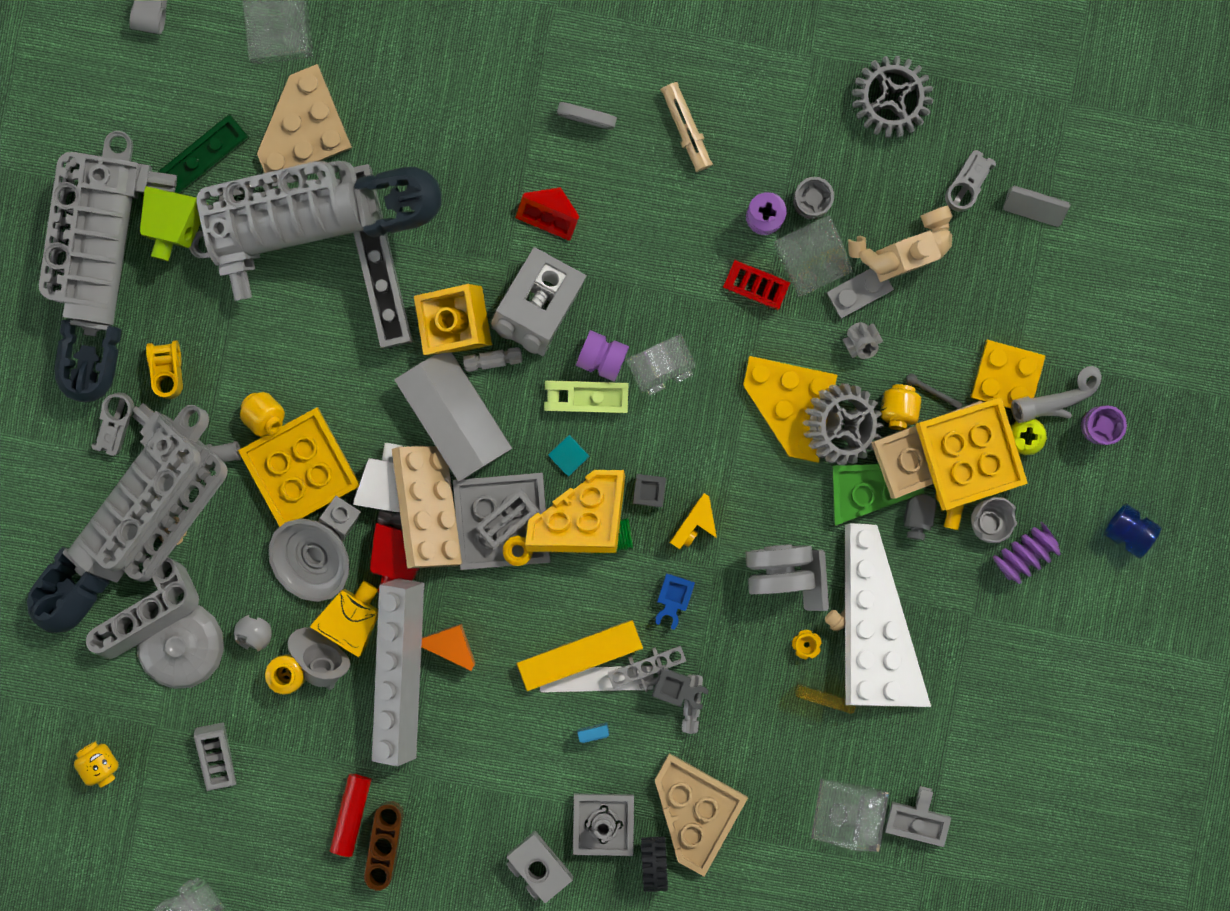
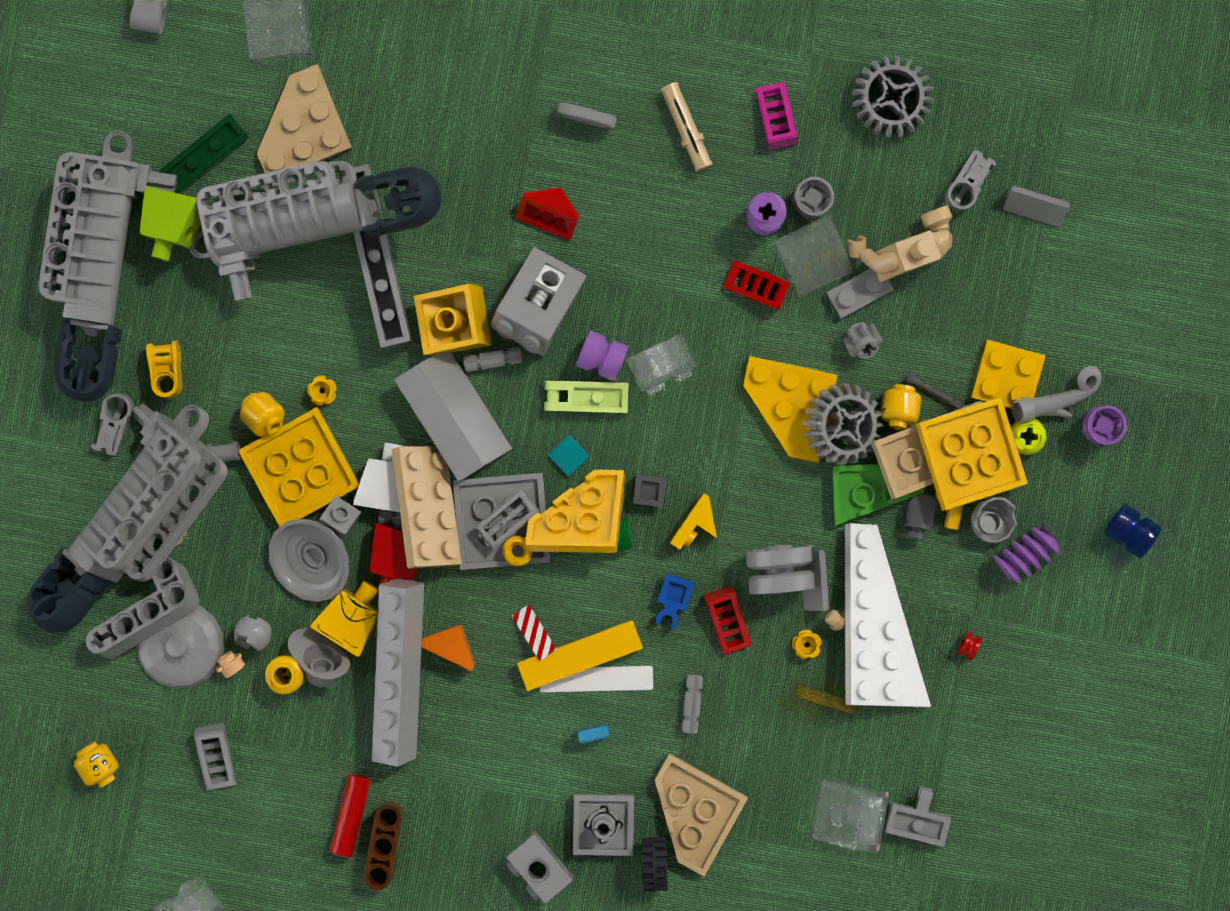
(230, 664): none -> light nougat plate
(321, 382): none -> yellow plate
(534, 632): none -> sticker
(656, 669): light grey piece -> none
(675, 688): dark grey plate -> none
(717, 597): none -> red slope
(781, 140): none -> dark pink slope
(969, 645): none -> red bush

